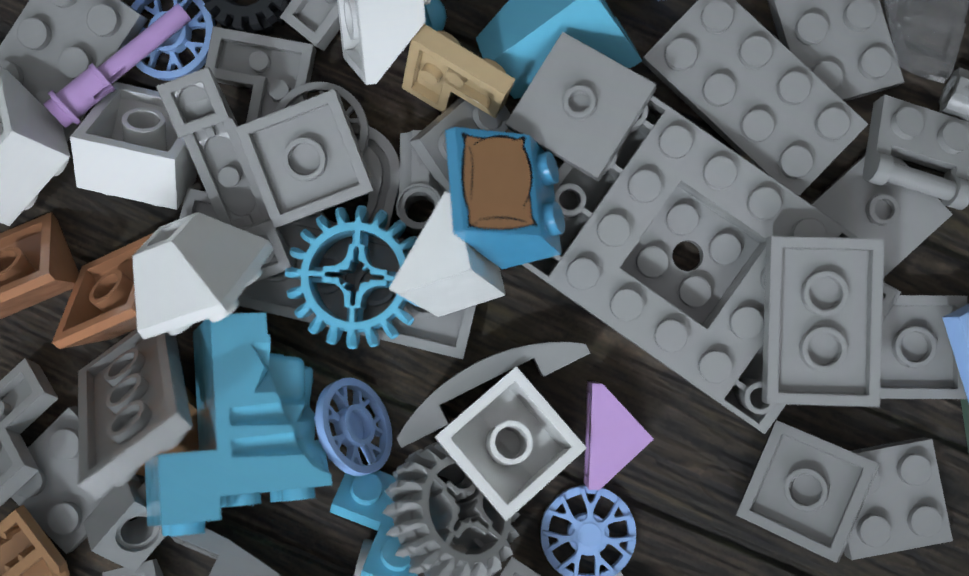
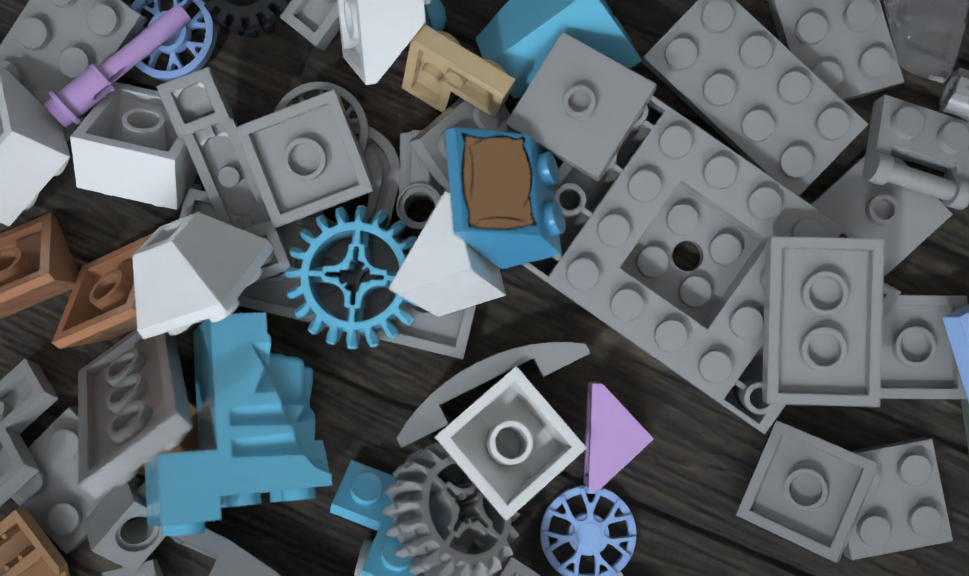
(262, 64): light grey plate -> none
(353, 426): light blue wheel -> none

